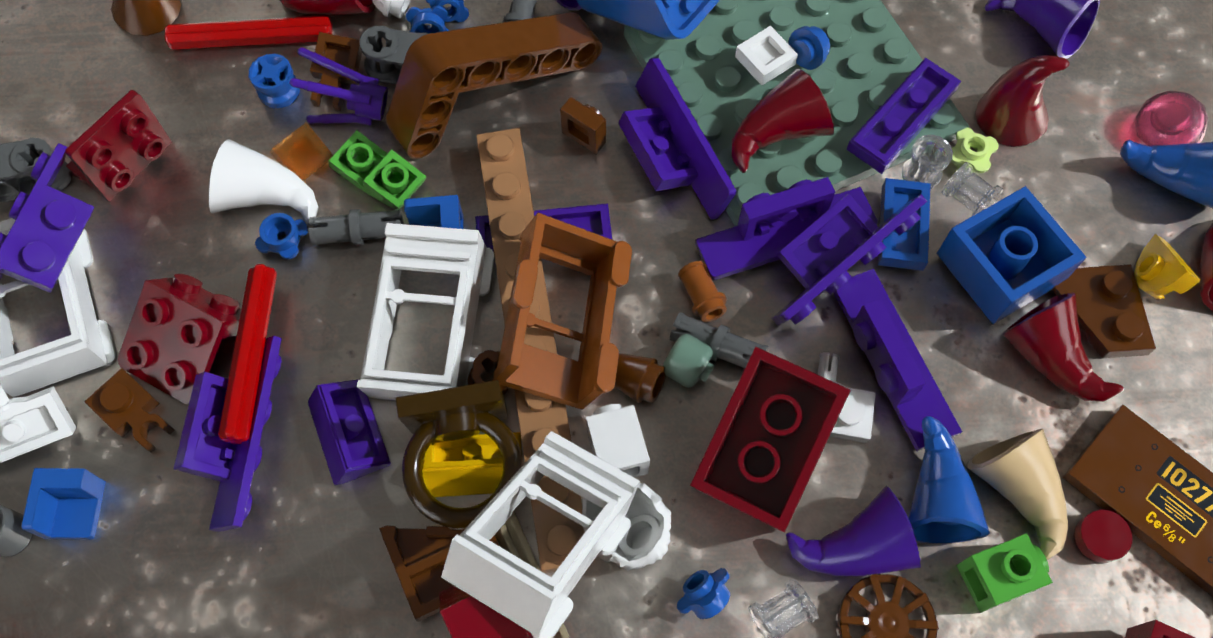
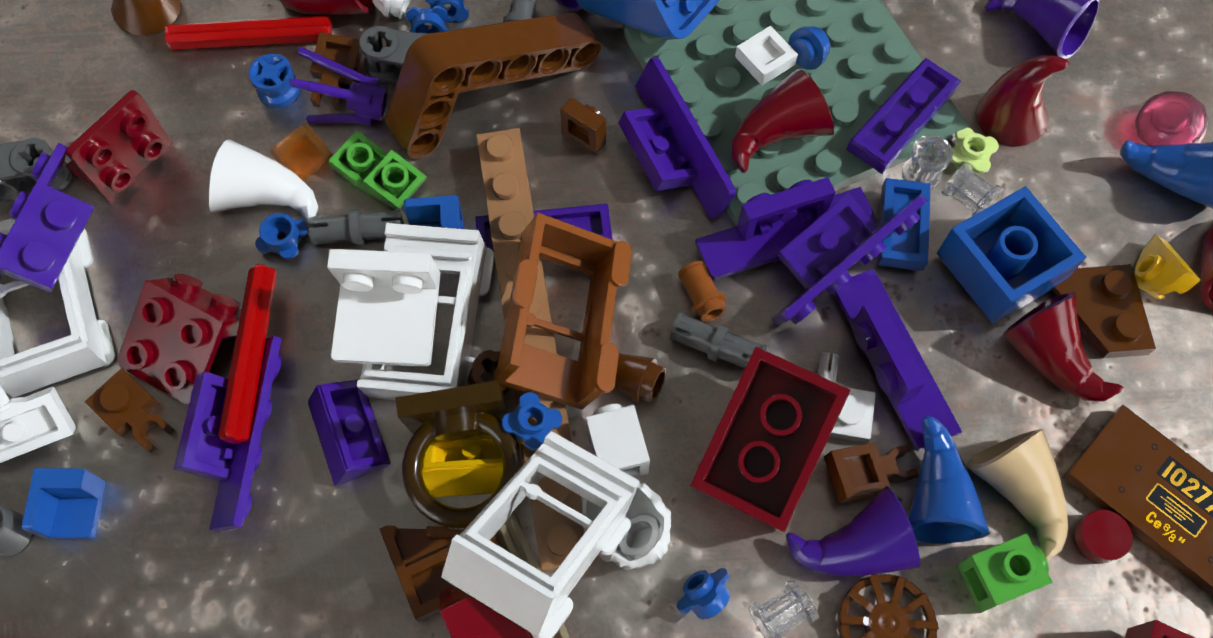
(384, 307): none -> white bracket
(531, 435): none -> blue plate
(688, 361): sand green piece -> none
(863, 473): none -> reddish brown plate

